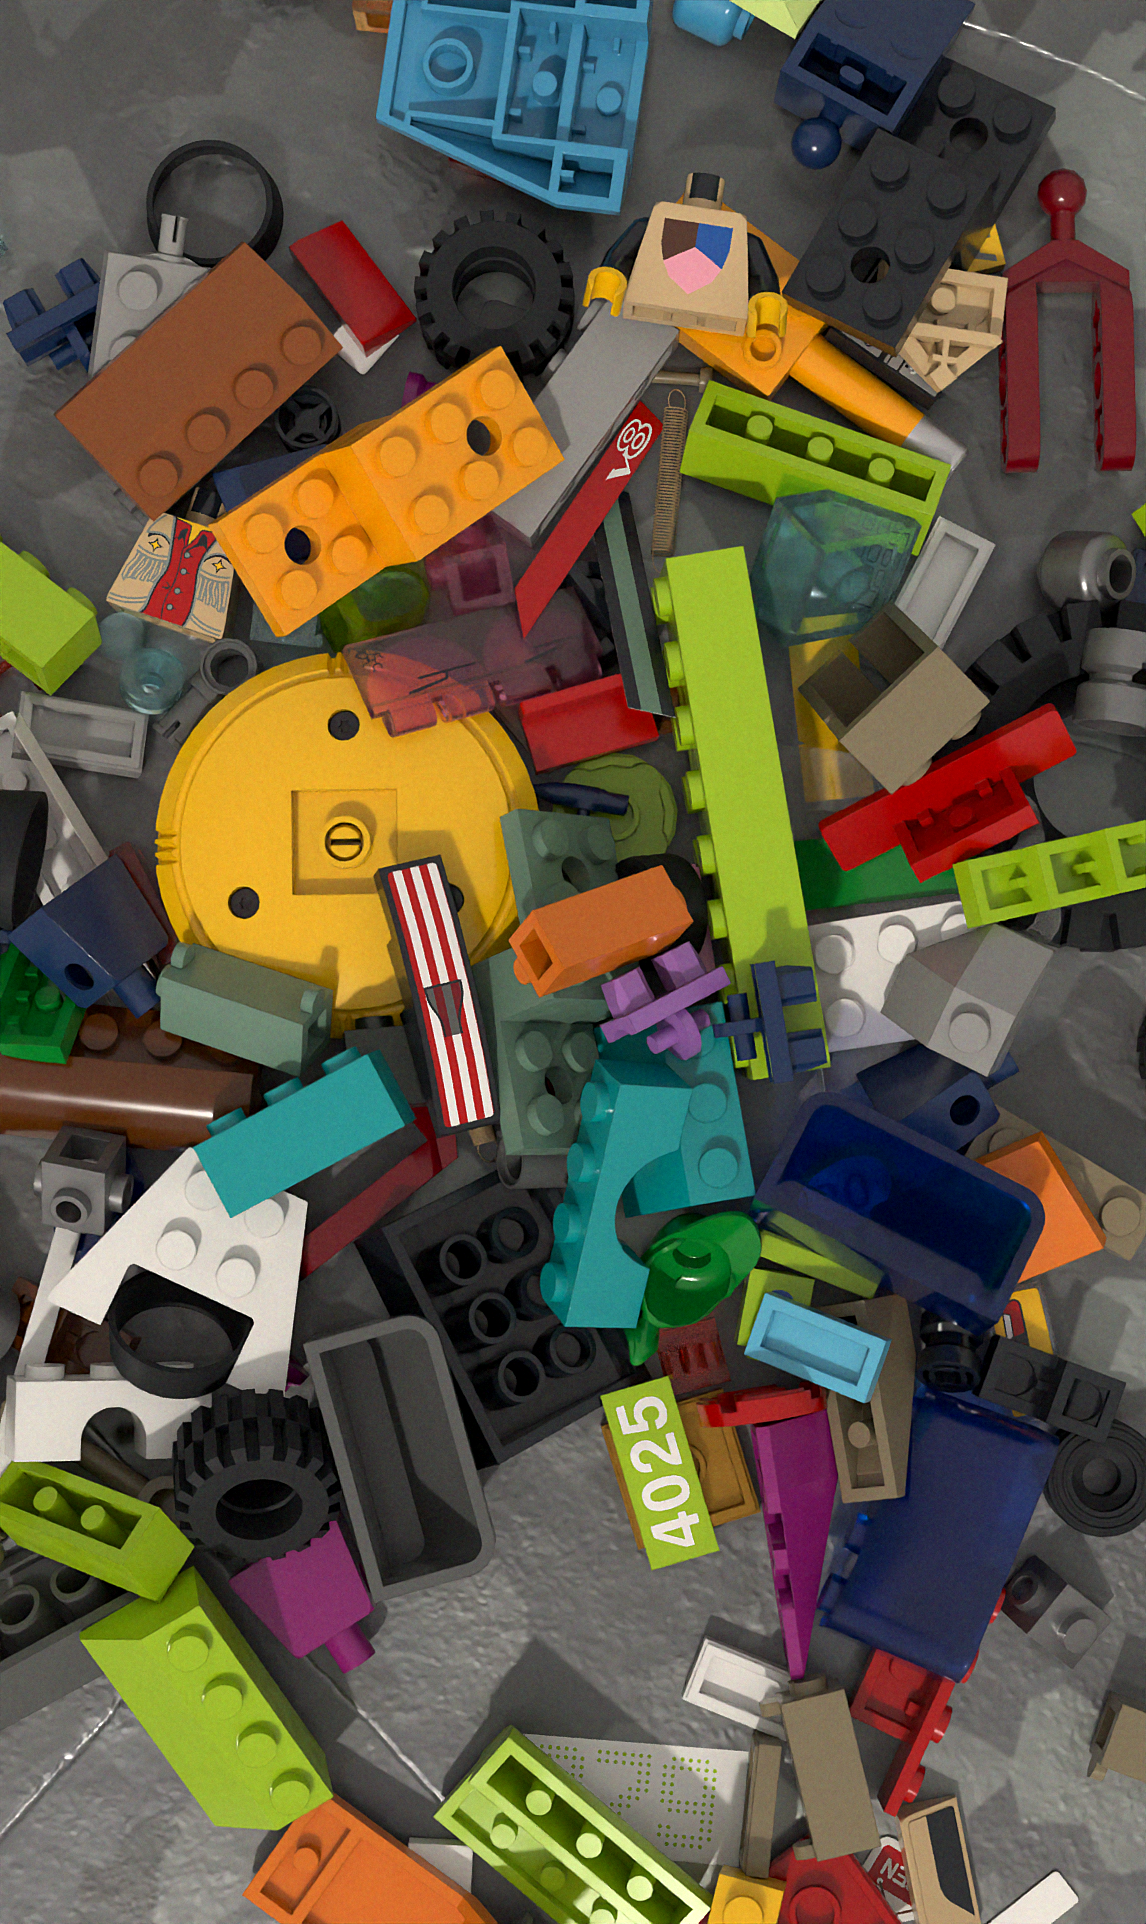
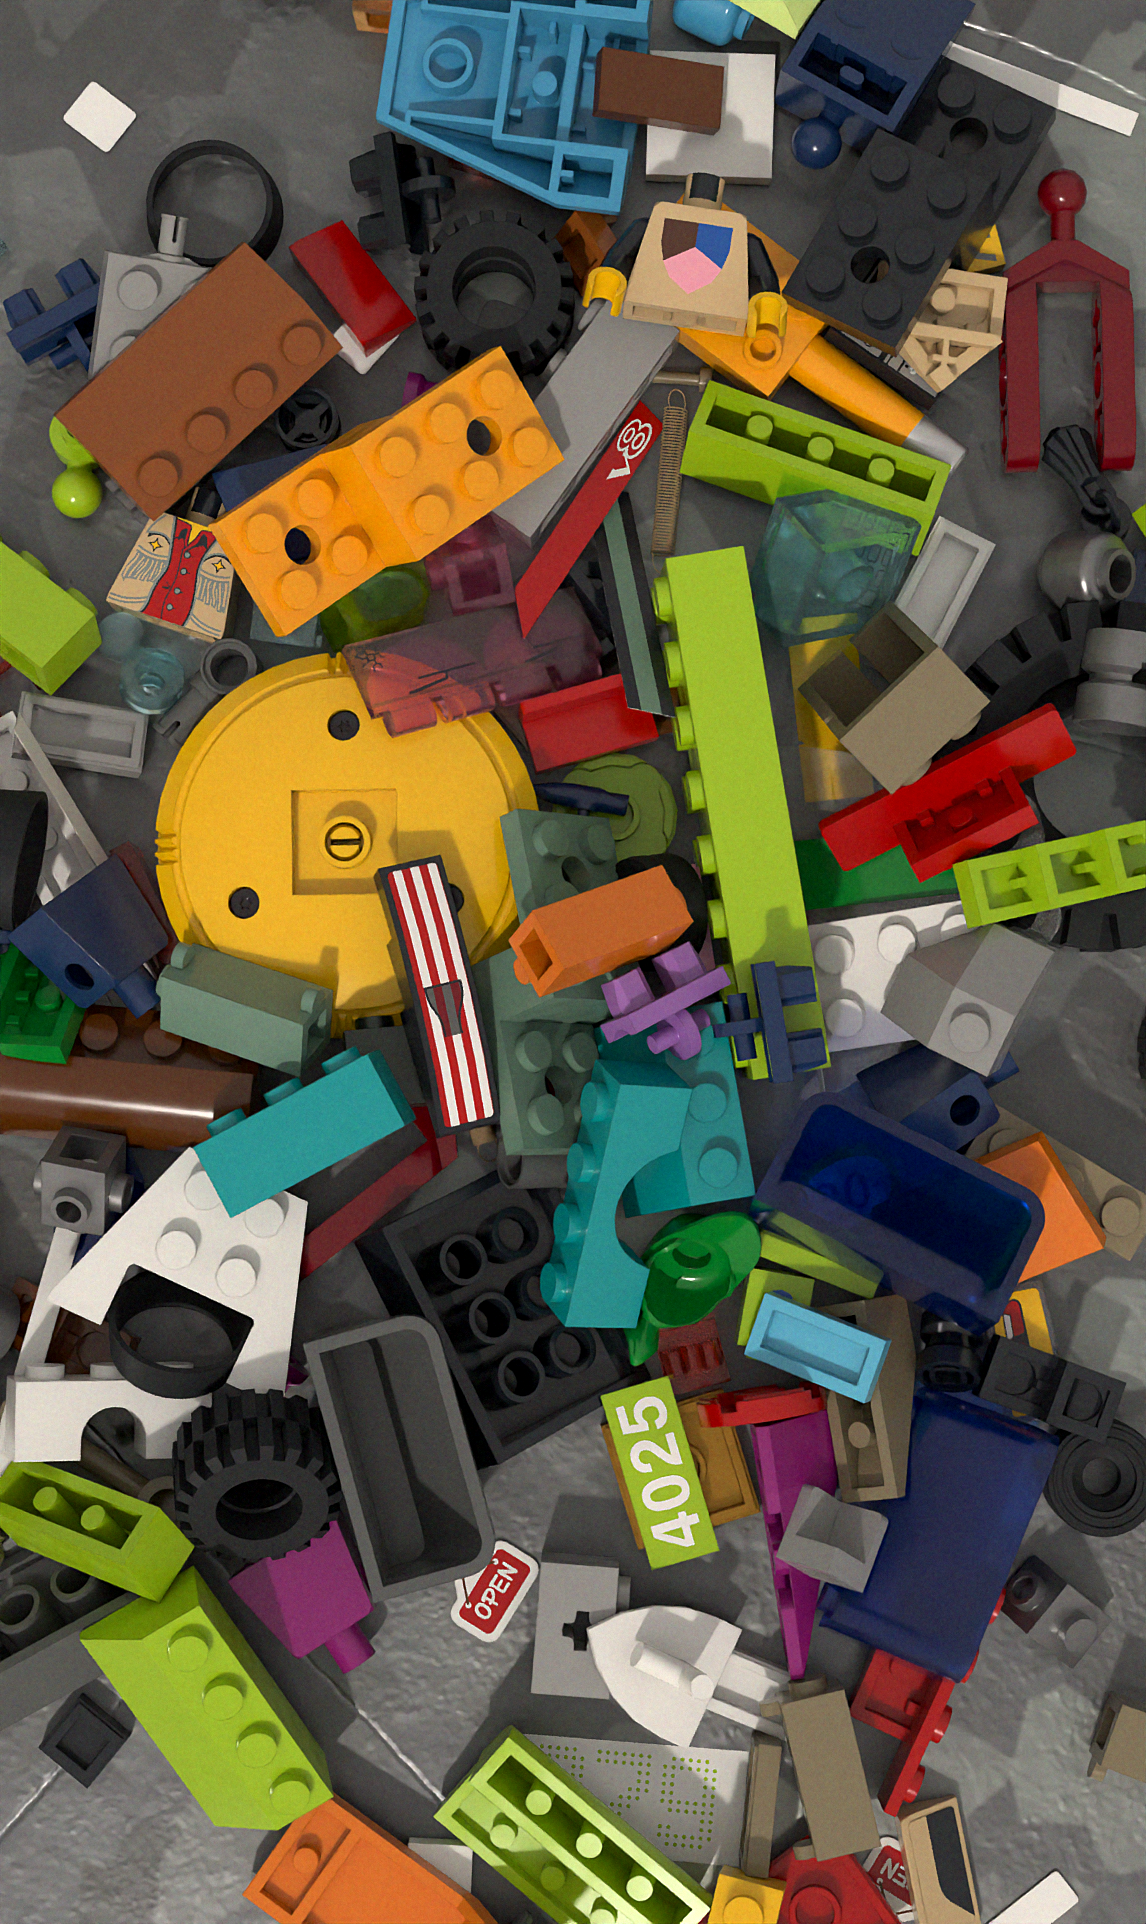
(76, 489): none -> lime plate
(84, 1740): none -> black tile
(99, 116): none -> white sticker
(408, 193): none -> black hips
(493, 1595): none -> sticker
(566, 1586): none -> light grey brick
(585, 243): none -> dark orange tile
(658, 91): none -> reddish brown tile
(663, 1665): none -> white shield
(745, 139): none -> white tile
(832, 1539): none -> light grey panel
(1048, 91): none -> white sticker
(1073, 456): none -> black piece

